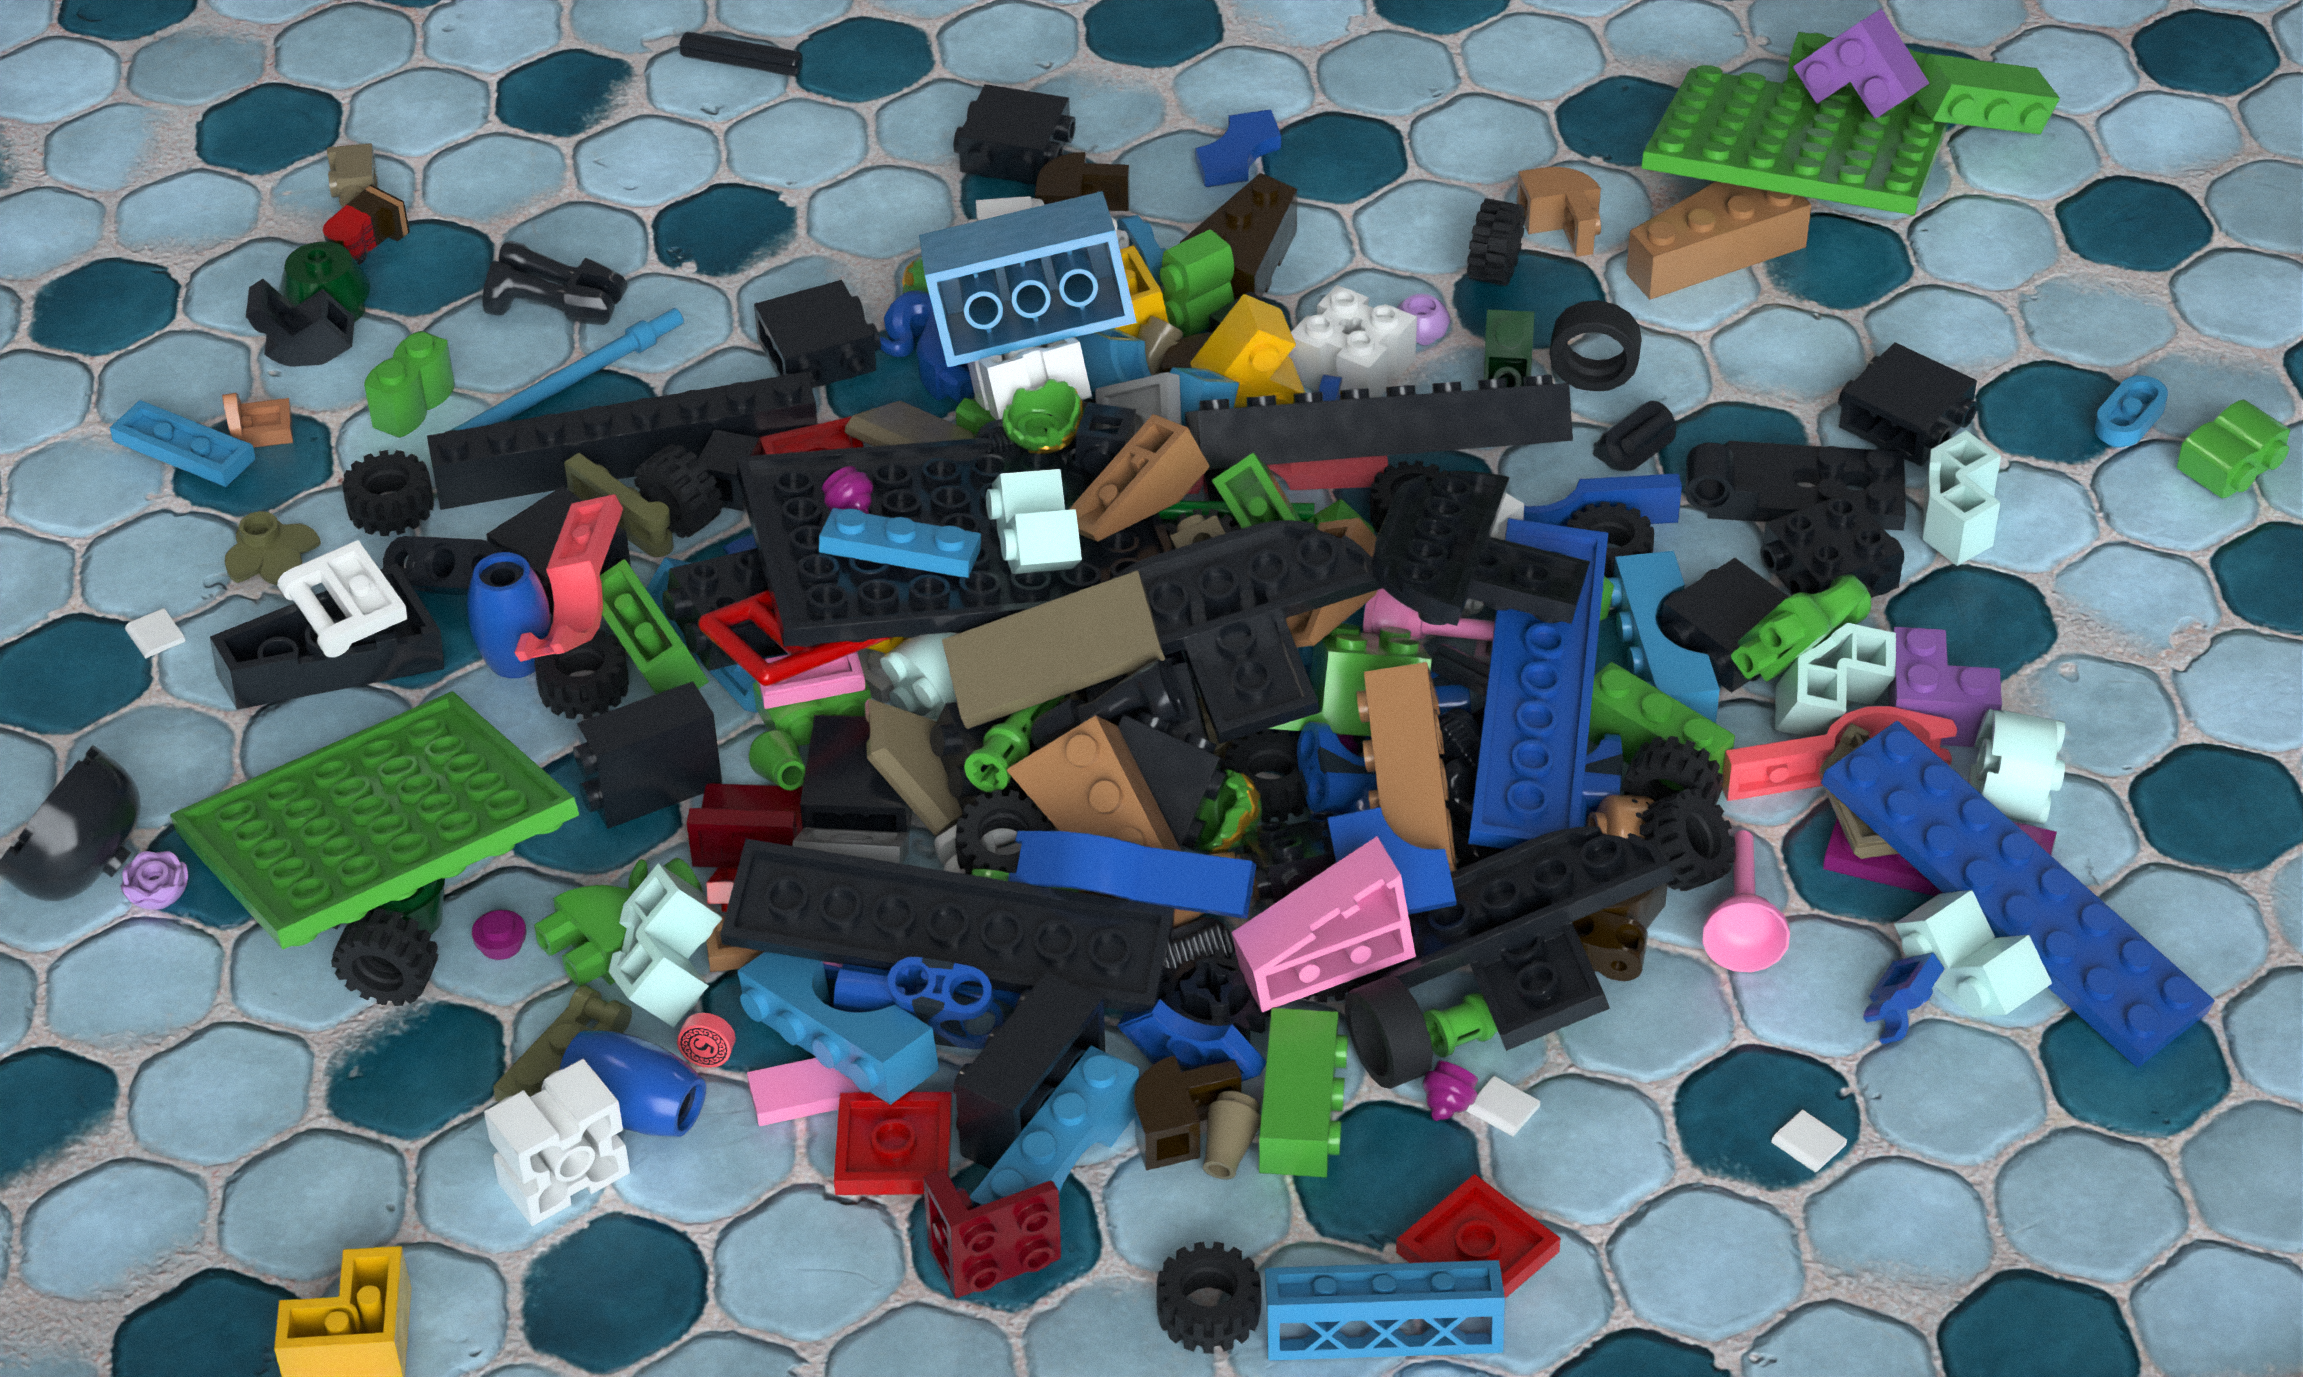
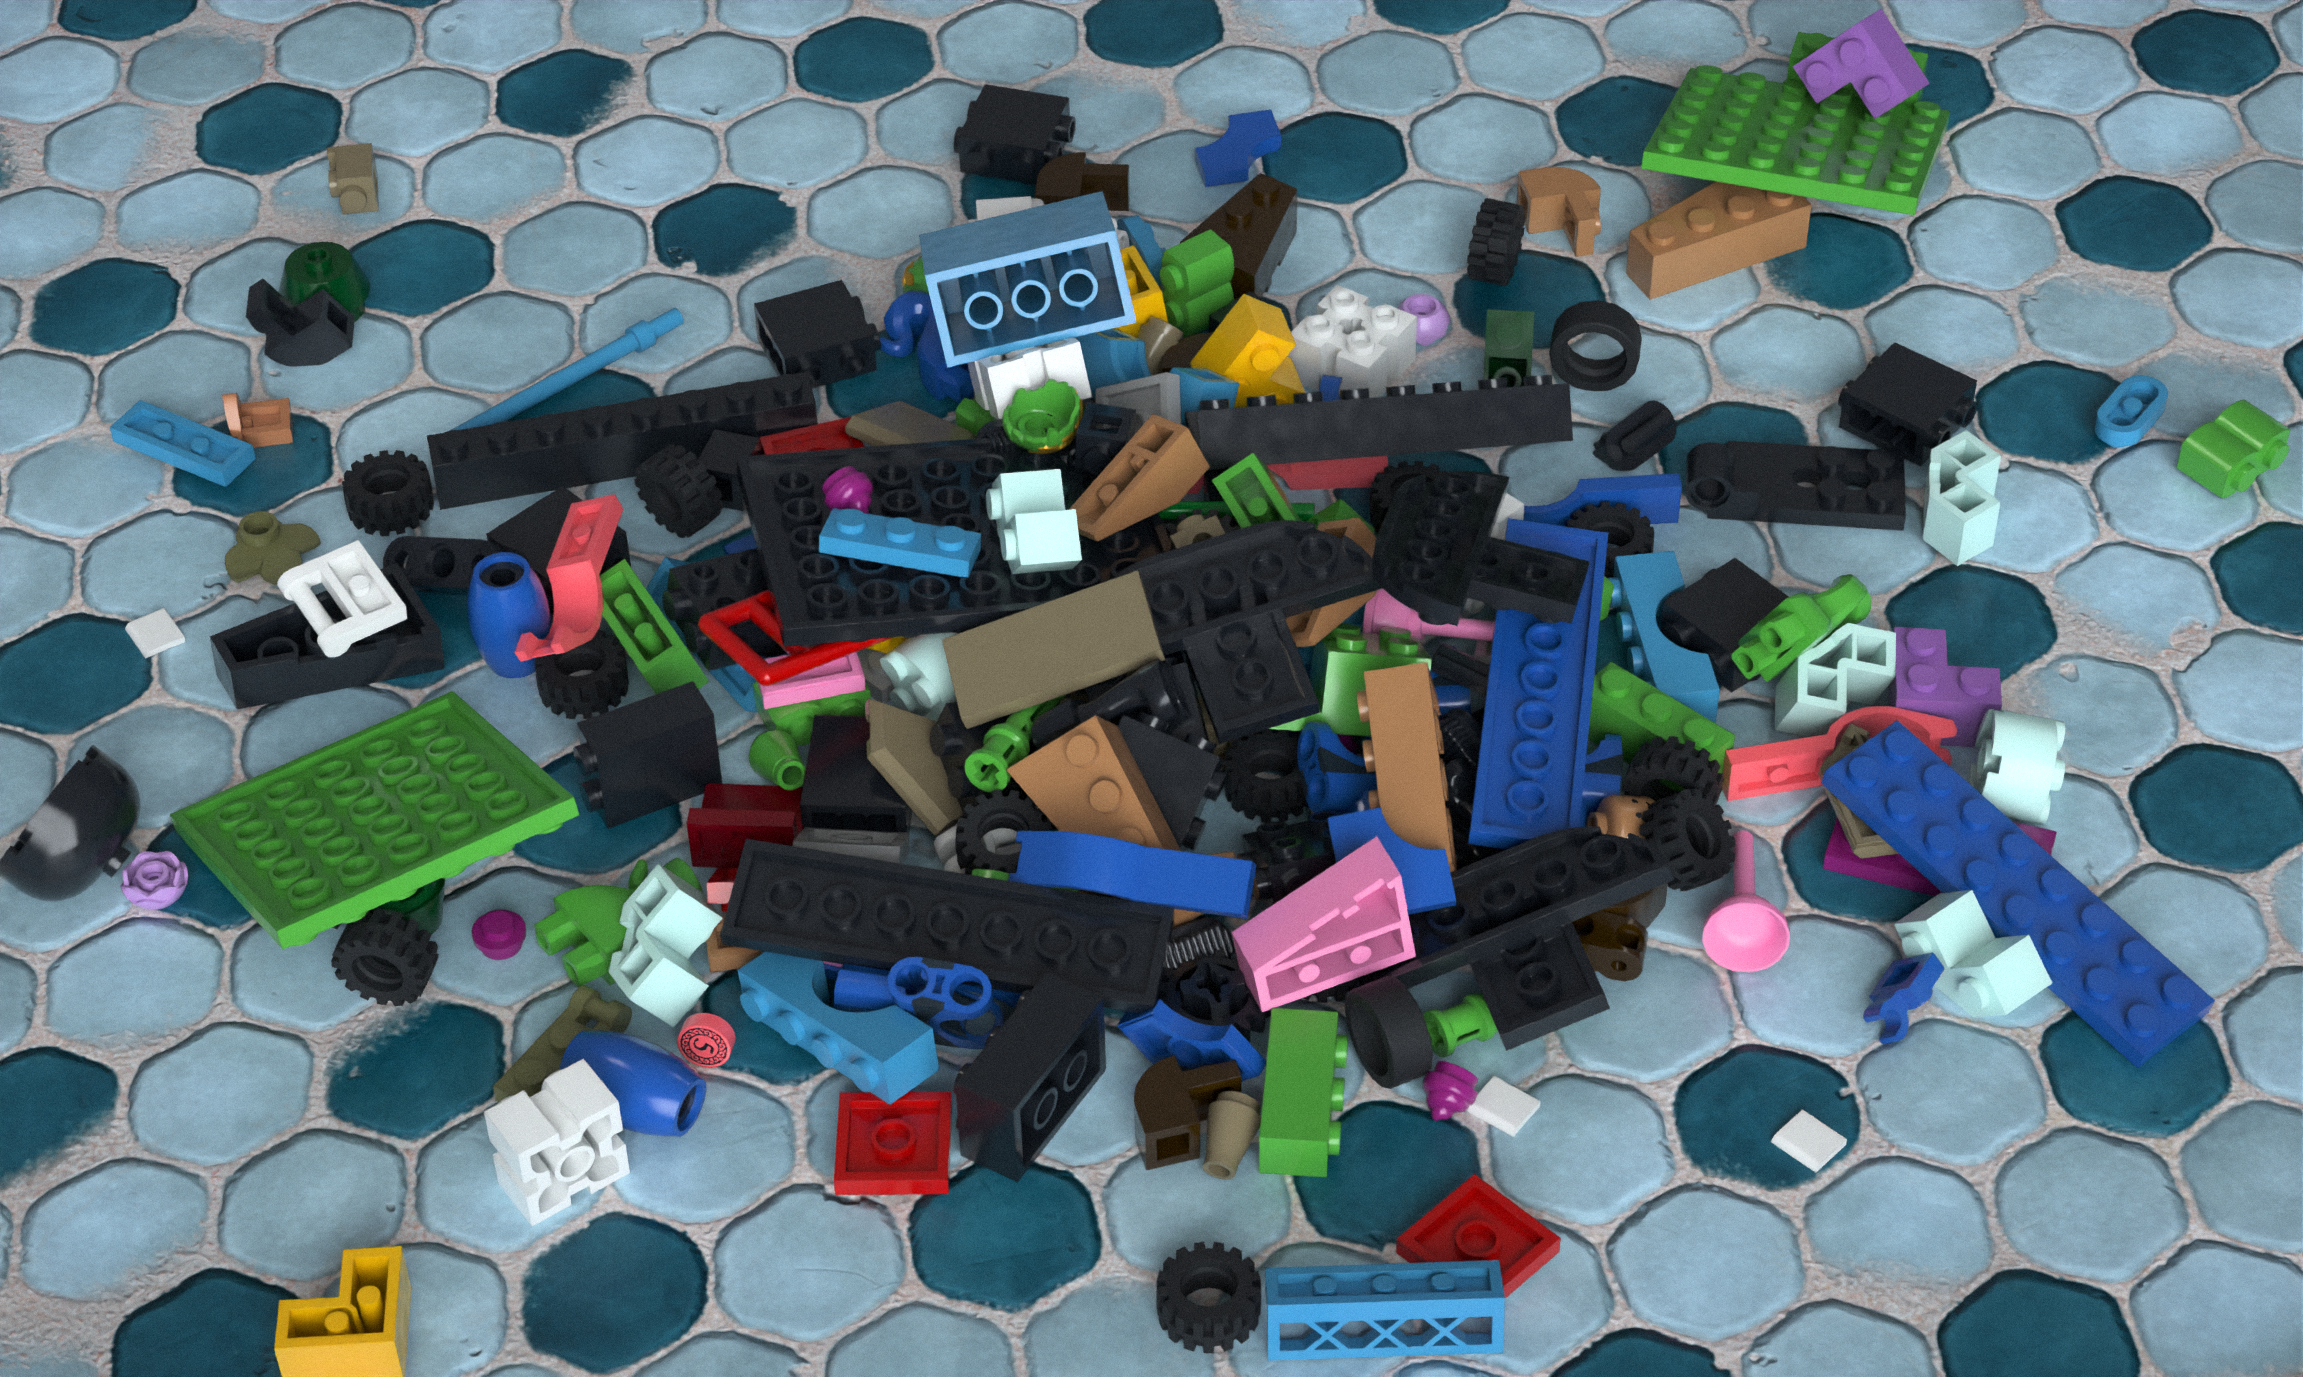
(367, 222): leg -> none
(409, 384): bright green brick -> none
(585, 291): black piece -> none
(642, 520): olive plate -> none
(741, 54): black axle -> none
(796, 1090): bright pink tile -> none
(993, 1240): dark red bracket -> none
(1085, 1109): dark azure arch -> none
(1232, 815): bright green hair -> none
(1831, 541): black brick -> none
(1986, 94): bright green brick -> none

